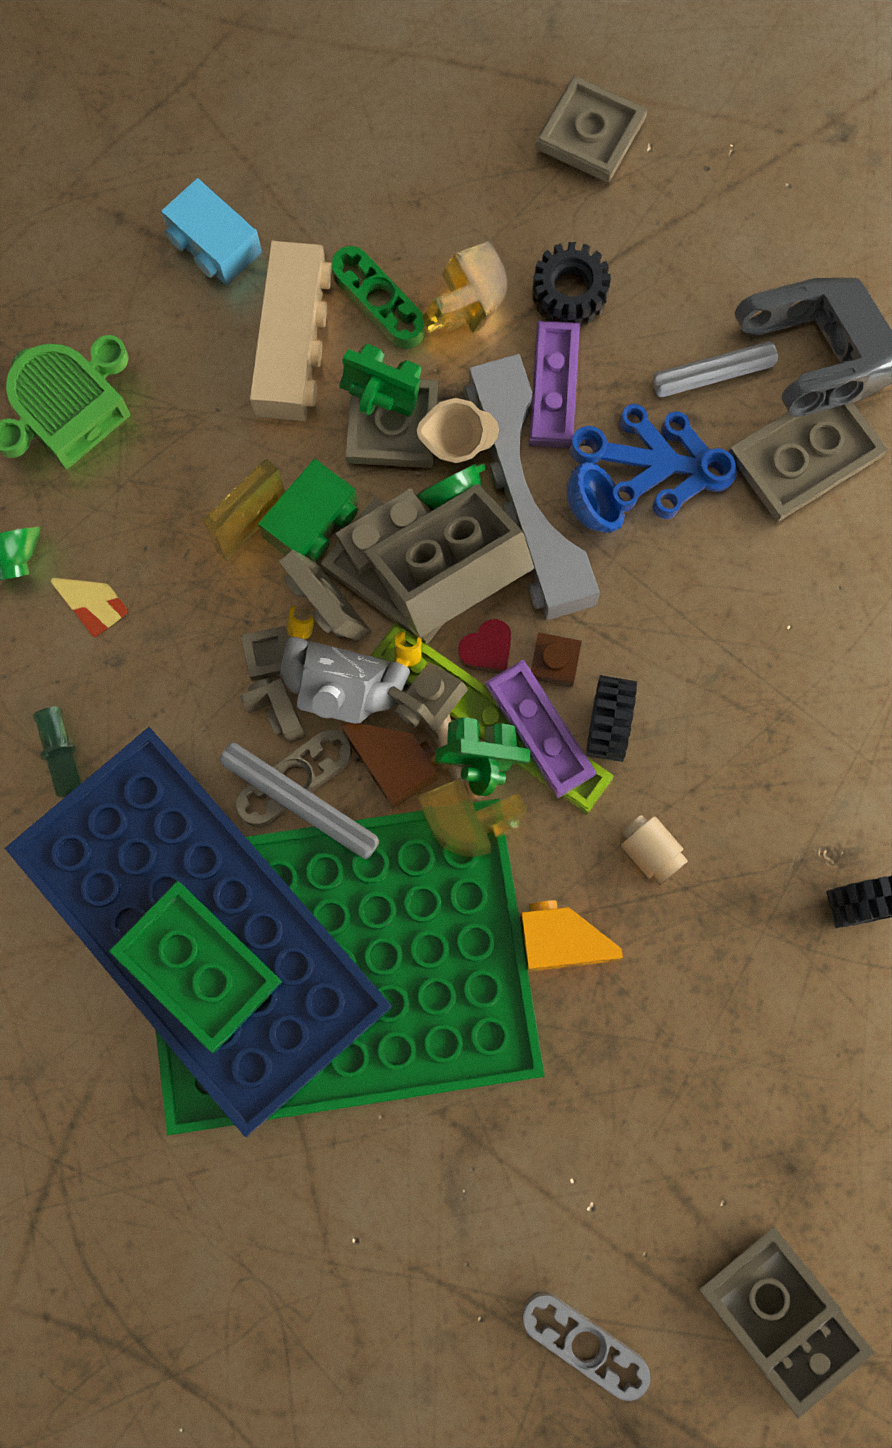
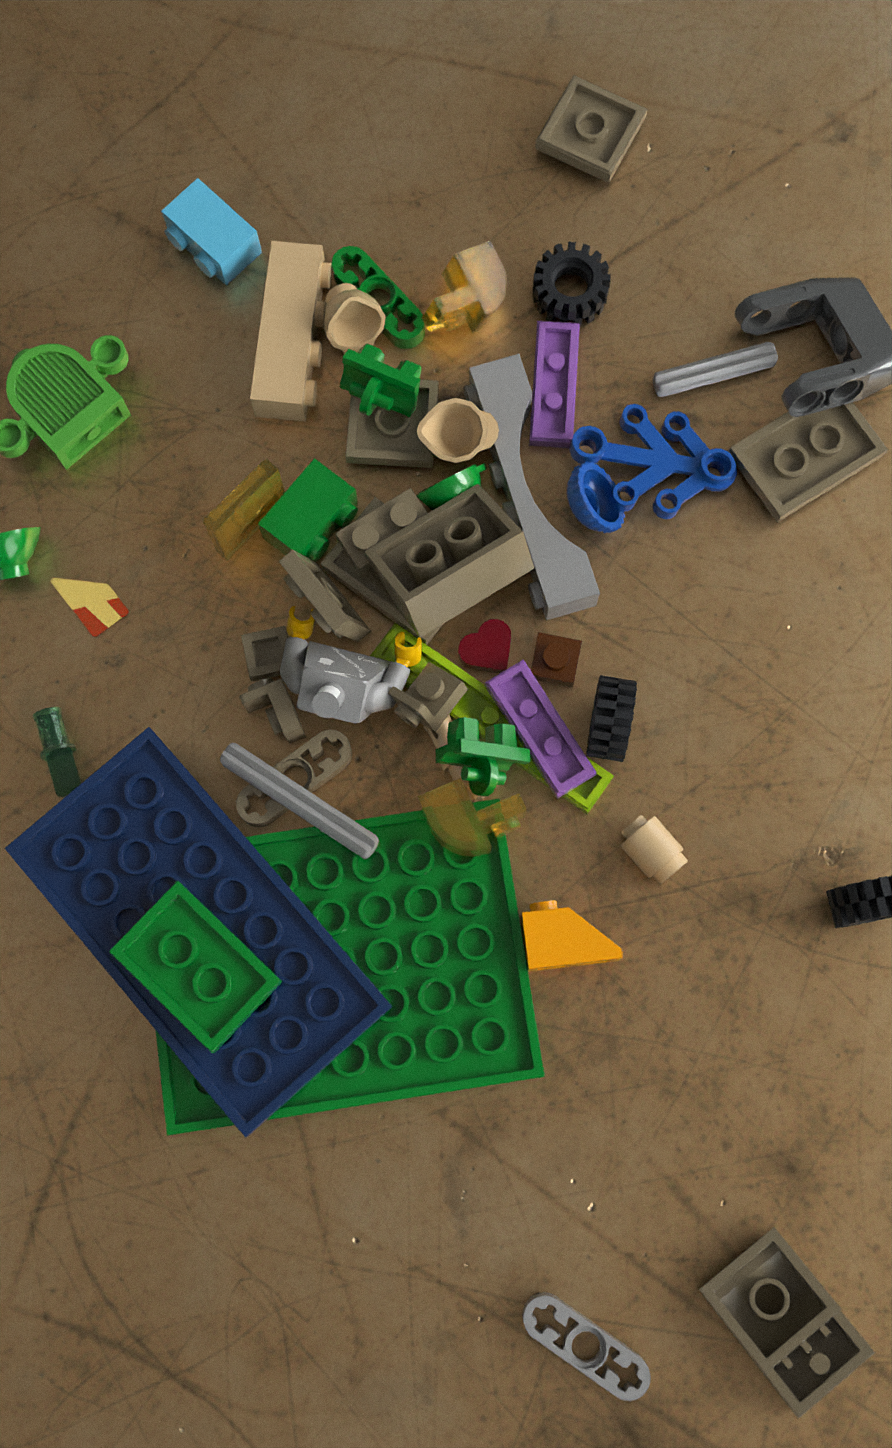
(352, 318): none -> tan piece
(393, 760): reddish brown slope -> none

